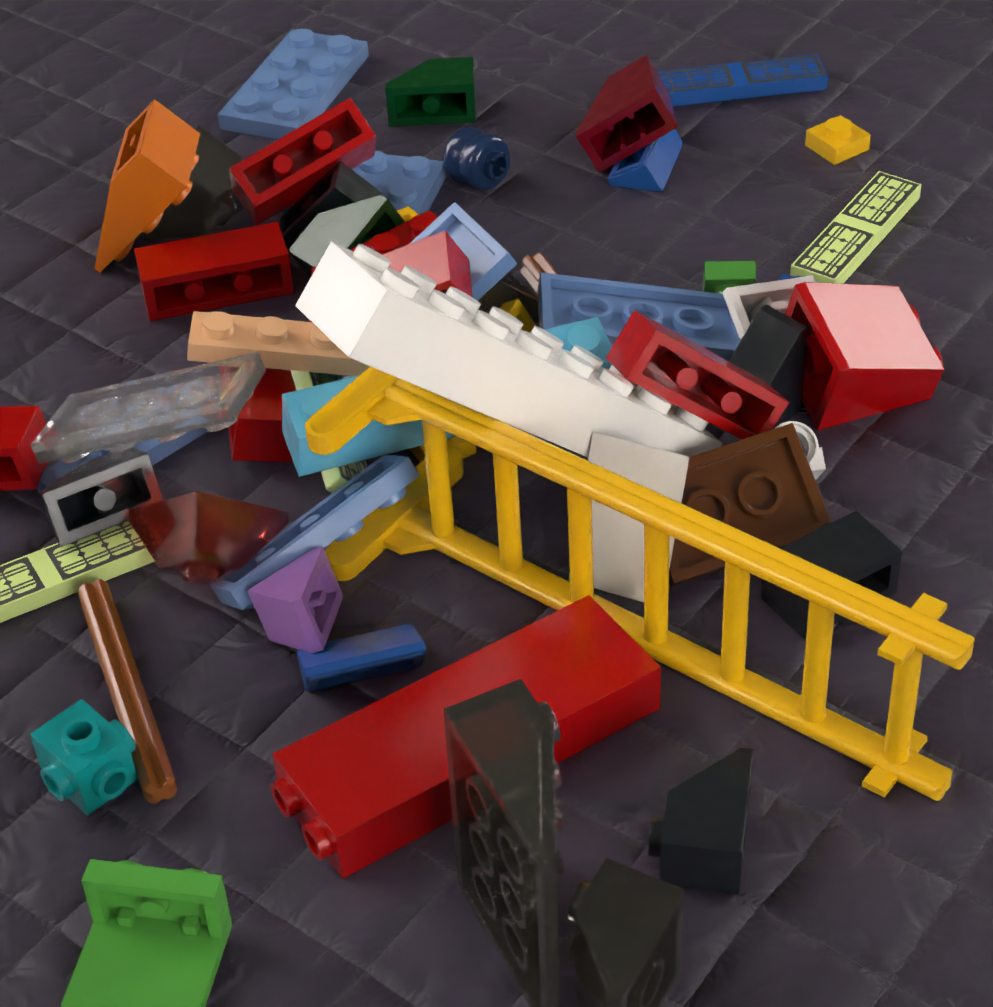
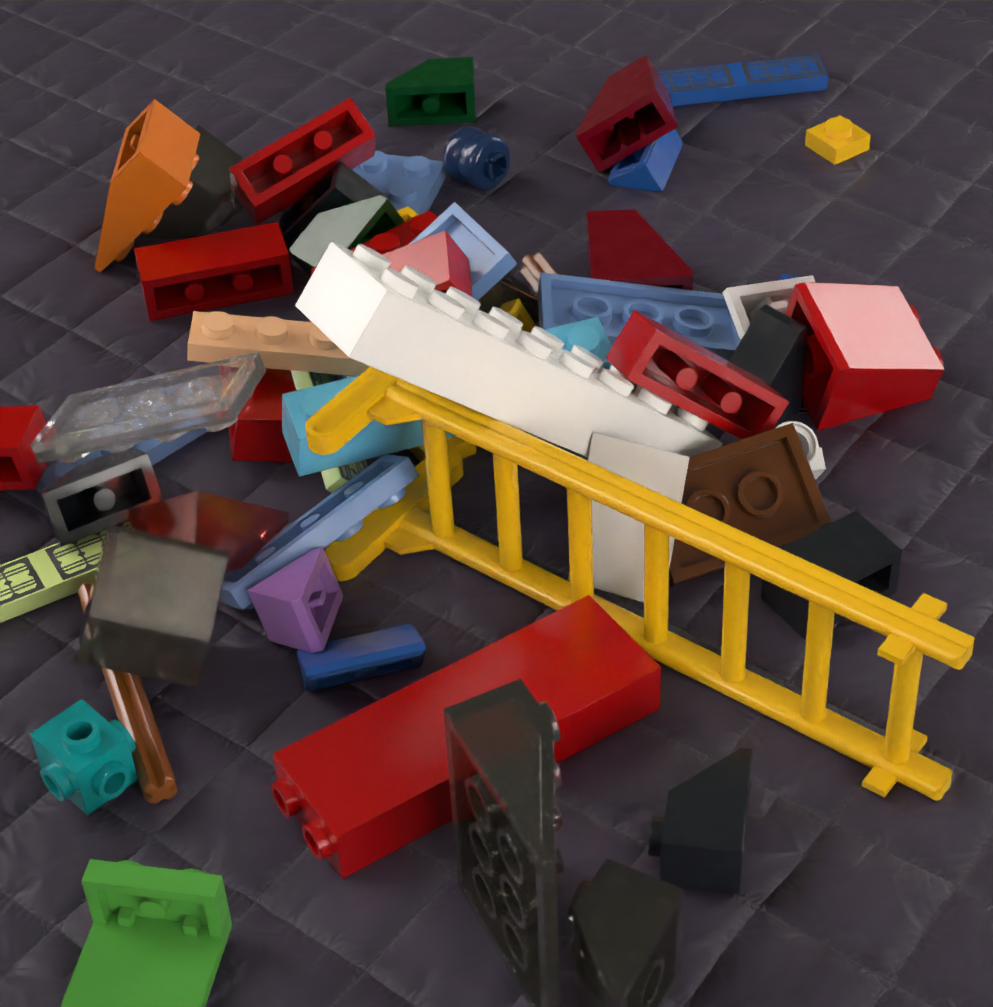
(152, 606): none -> clear smoke slope
(293, 84): medium blue plate -> none
(631, 251): none -> dark red slope
(726, 274): bright green plate -> none
(857, 229): yellowish green tile -> none

